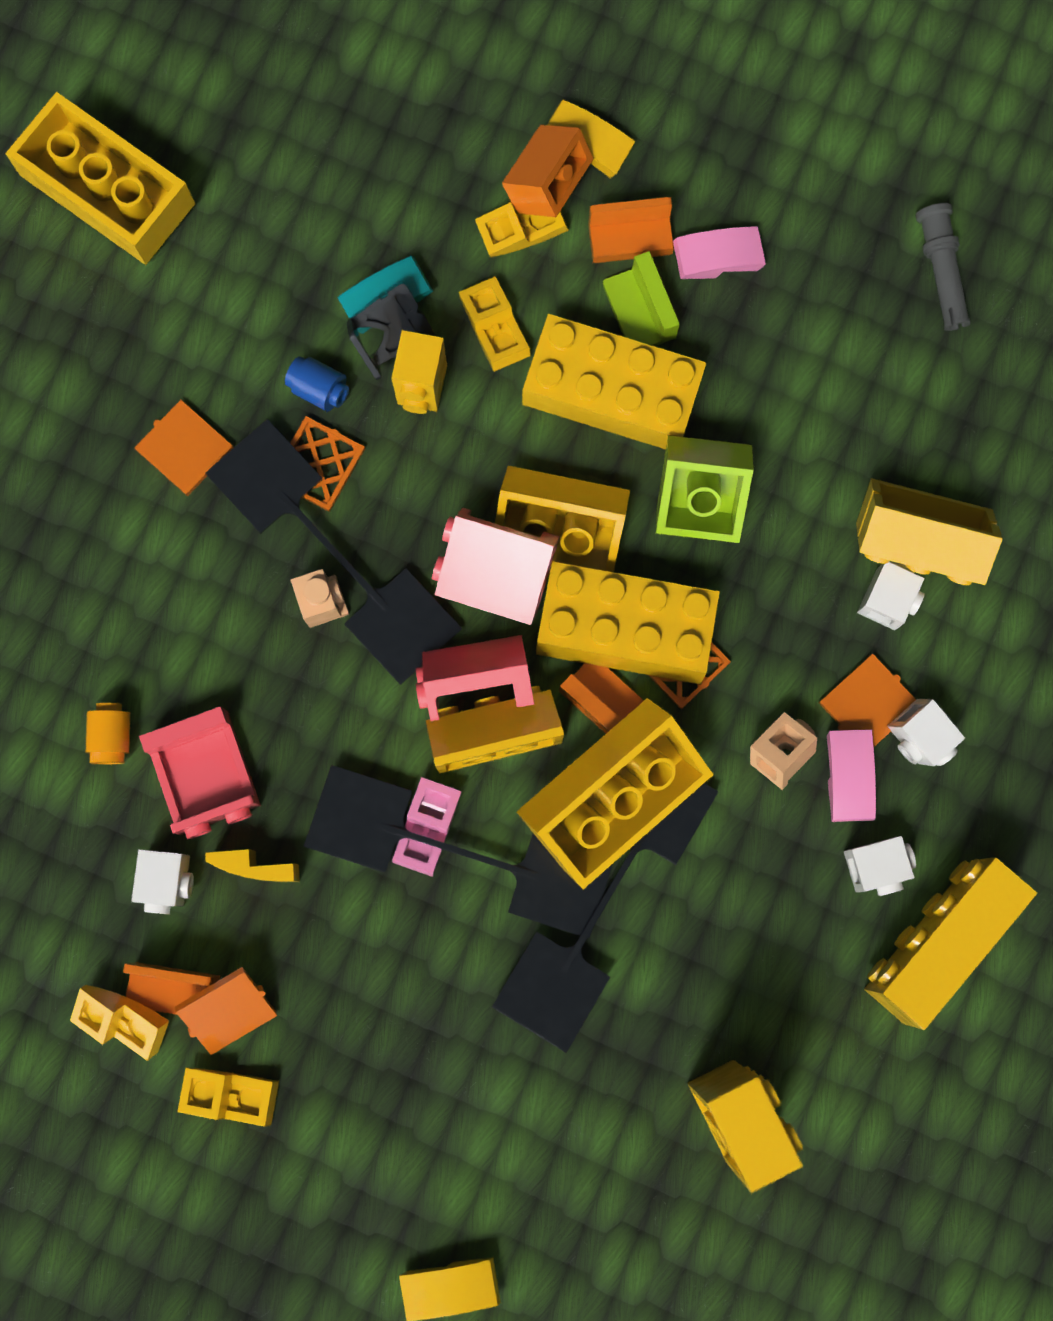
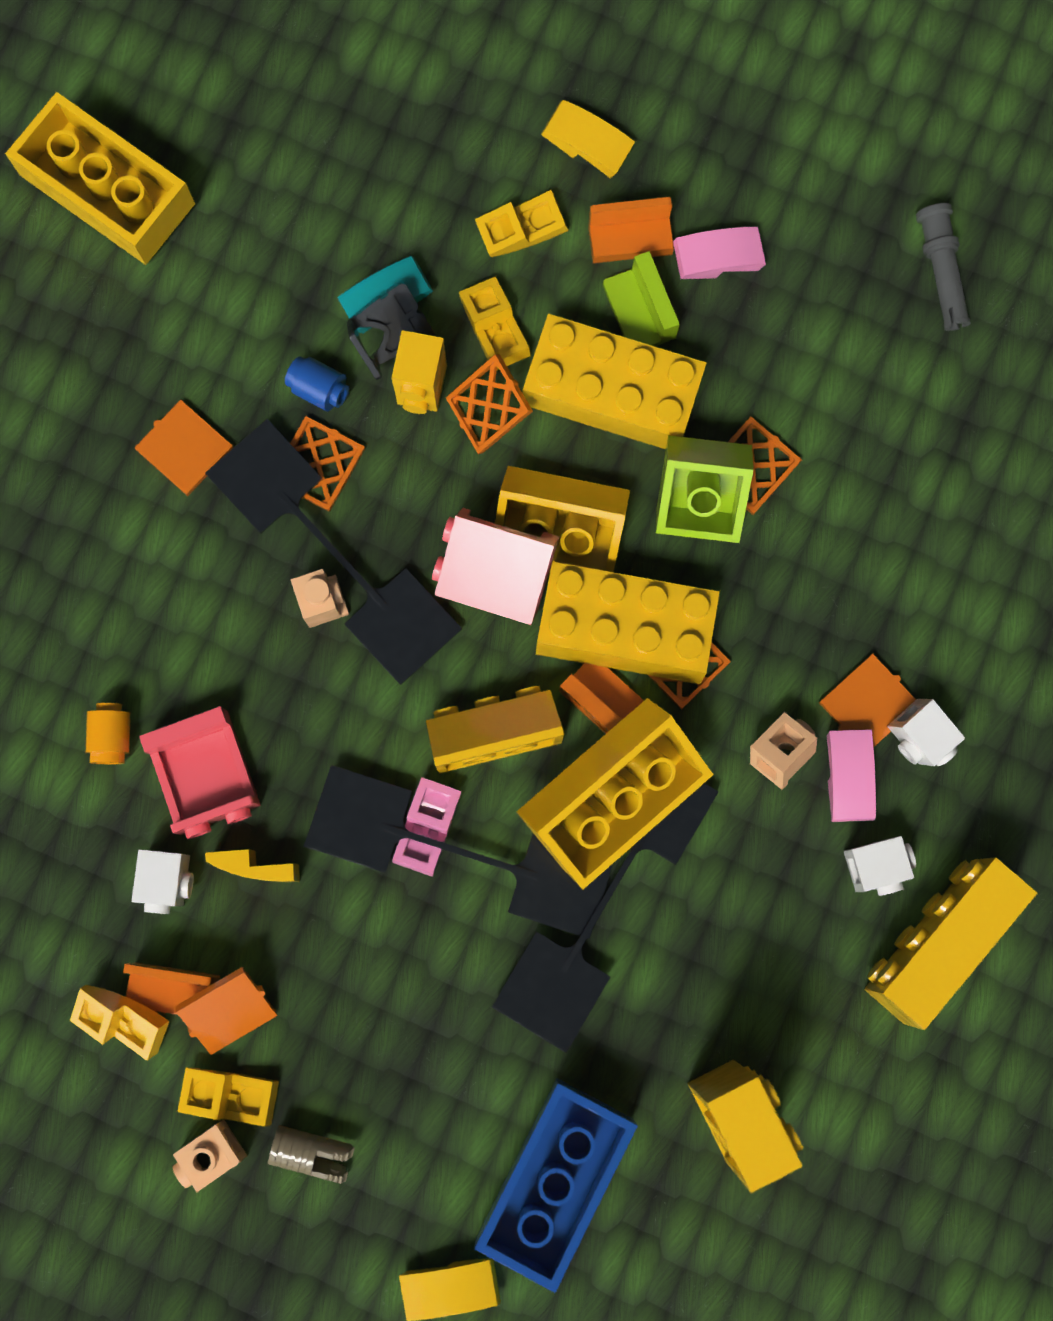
(222, 1149): none -> light nougat brick
(299, 1153): none -> dark tan hinge
(473, 668): coral panel -> none
(504, 427): none -> orange window
(548, 170): orange brick -> none
(555, 1185): none -> blue brick
(772, 442): none -> orange window
(892, 595): white brick -> none
(928, 533): yellow piece -> none

